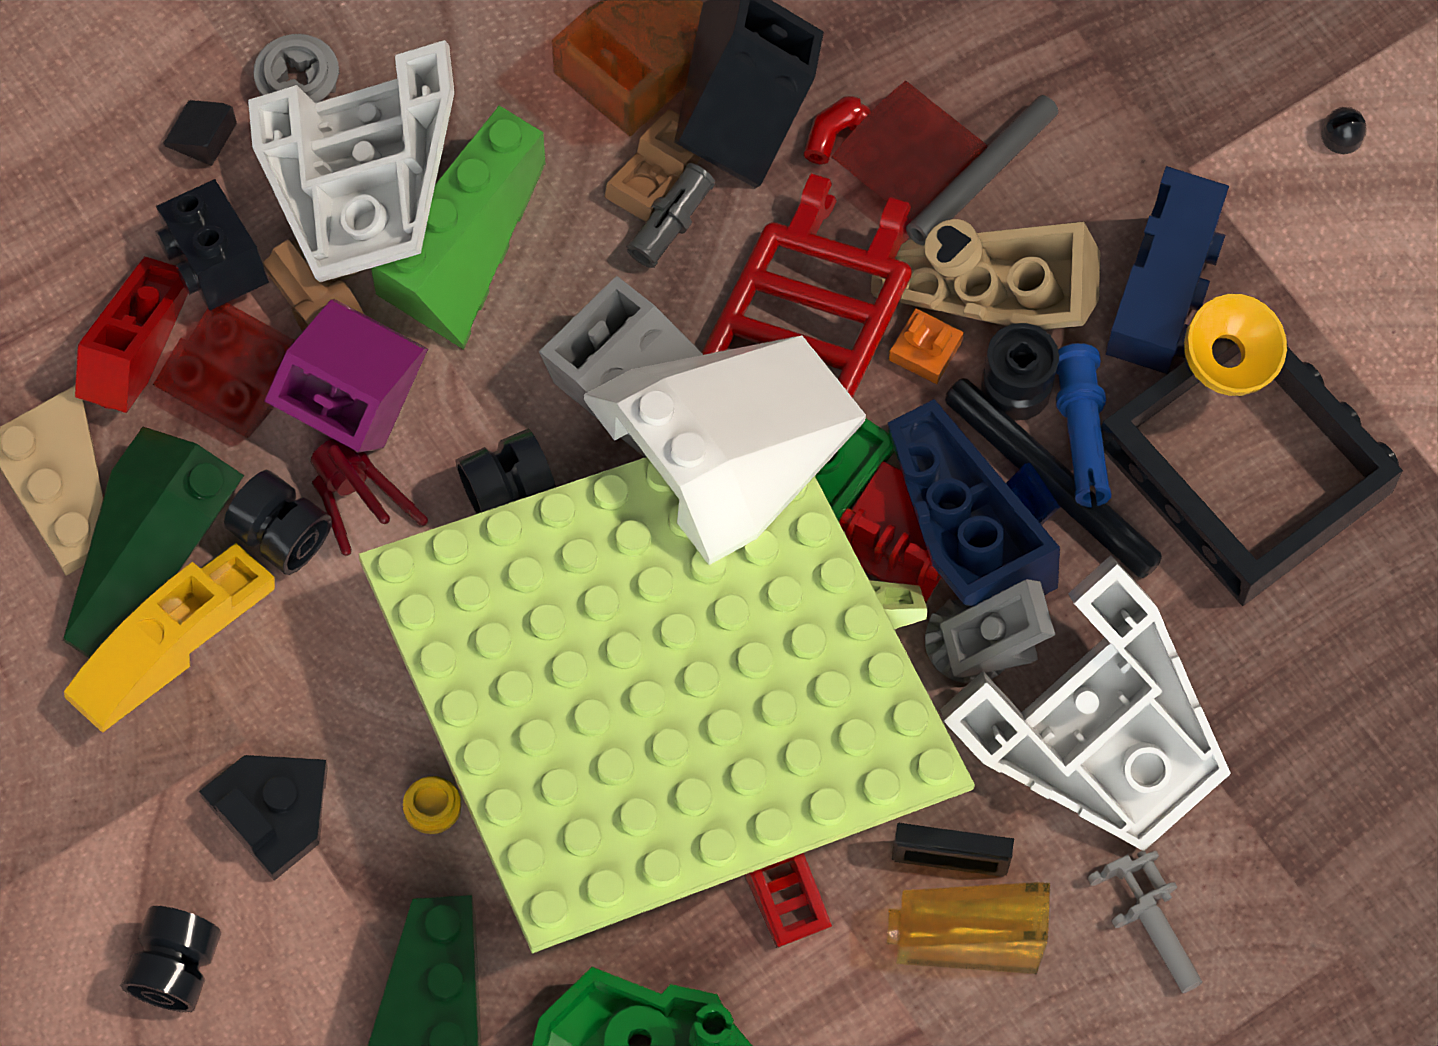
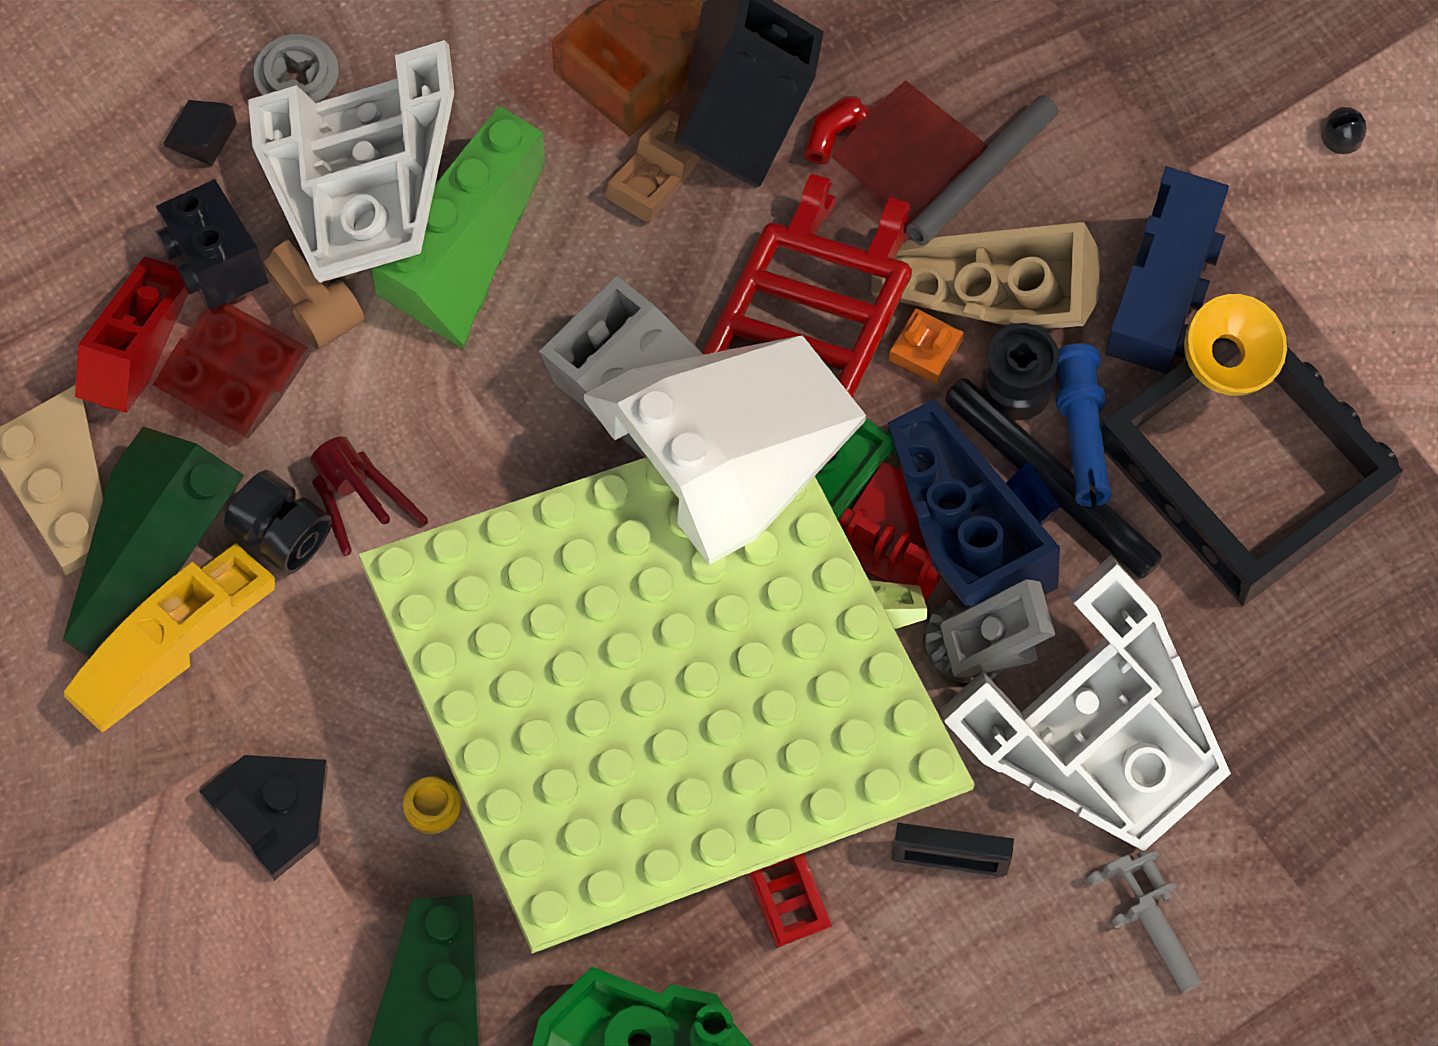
(172, 954): black wheel -> none
(347, 377): magenta slope -> none
(507, 474): black wheel -> none
(671, 215): dark grey pin -> none
(953, 247): tan tile -> none
(972, 927): clear yellow slope -> none

